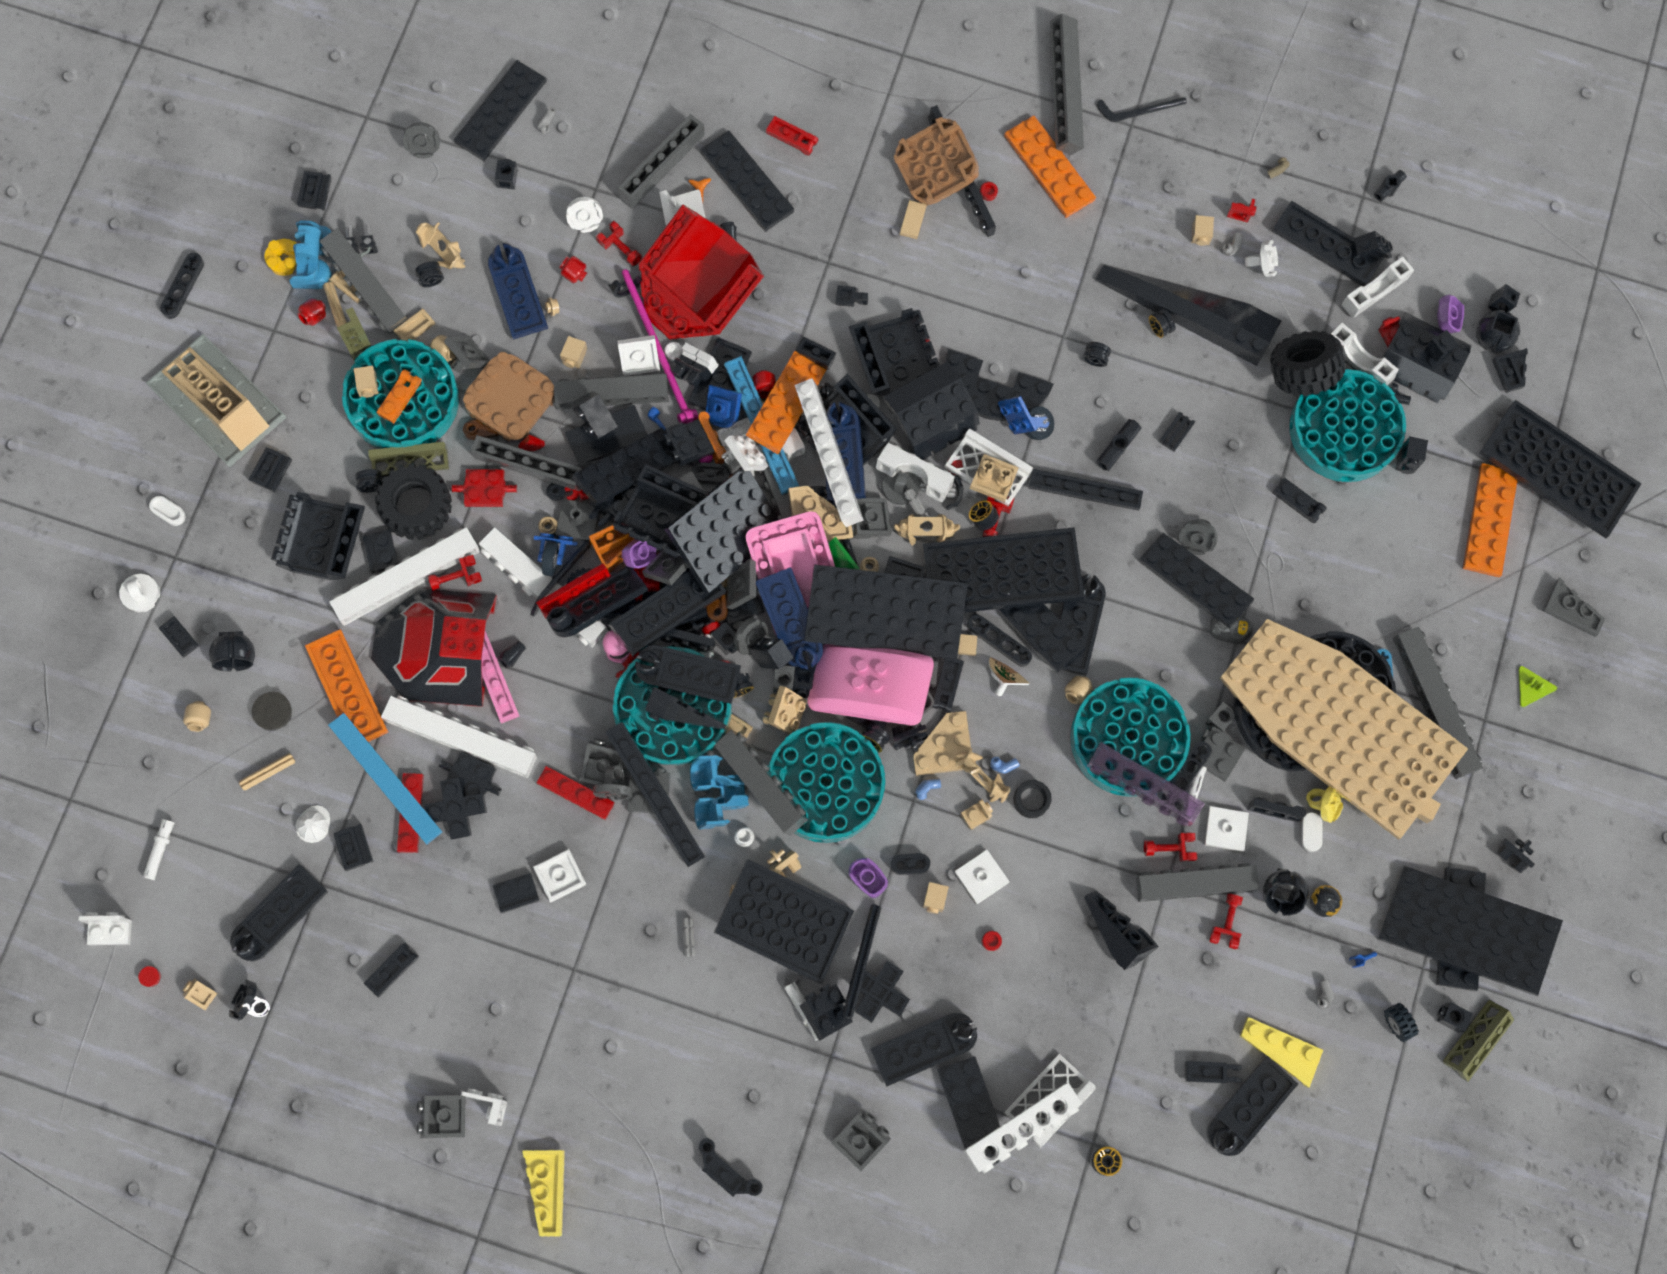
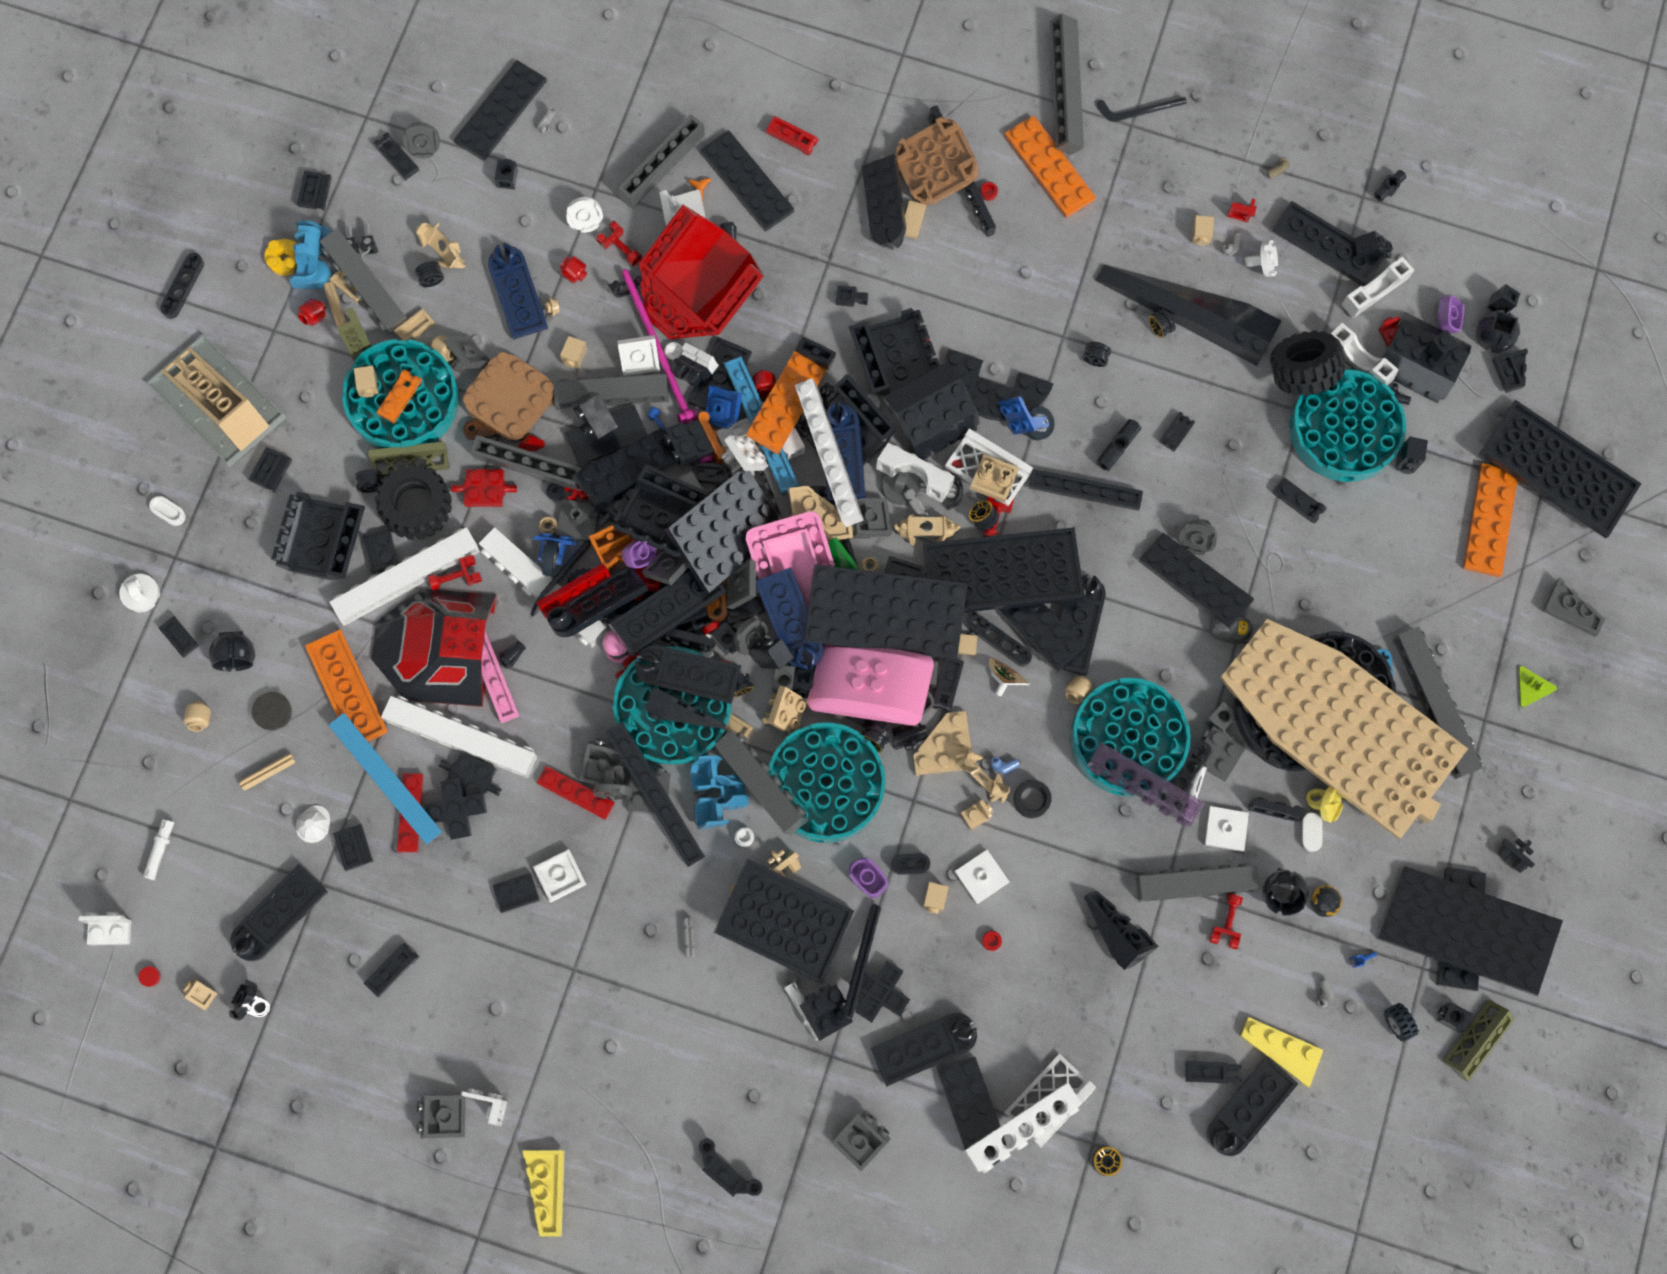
(396, 156): none -> black plate
(884, 202): none -> black plate
(925, 786): medium blue arm -> none
(1150, 847): red bar -> none

